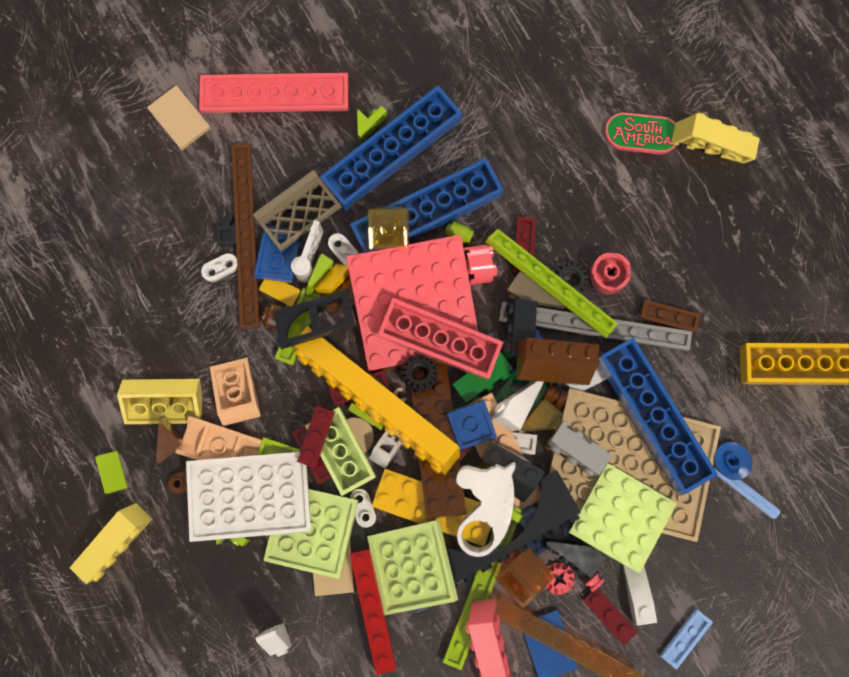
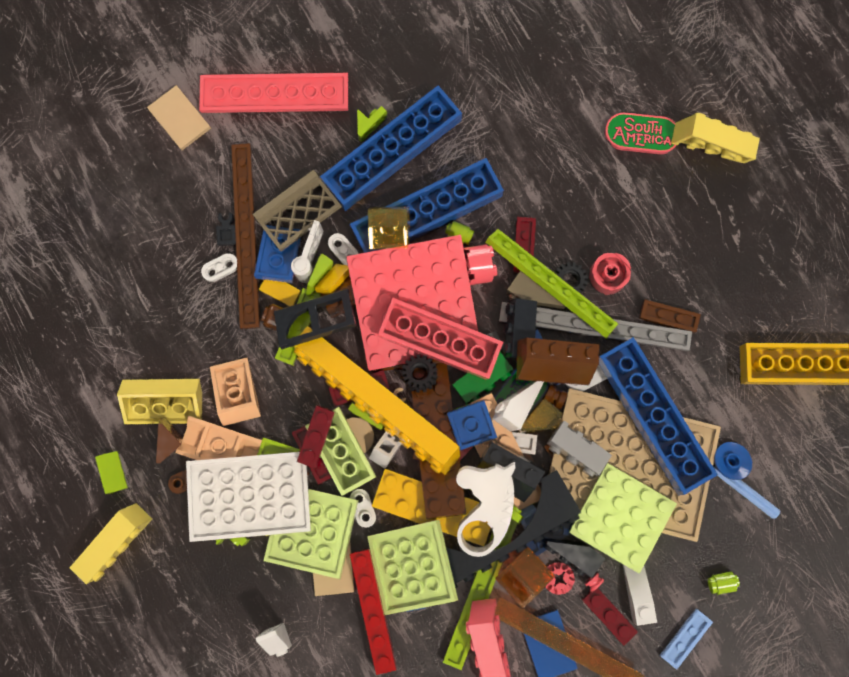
(723, 583): none -> lime brick

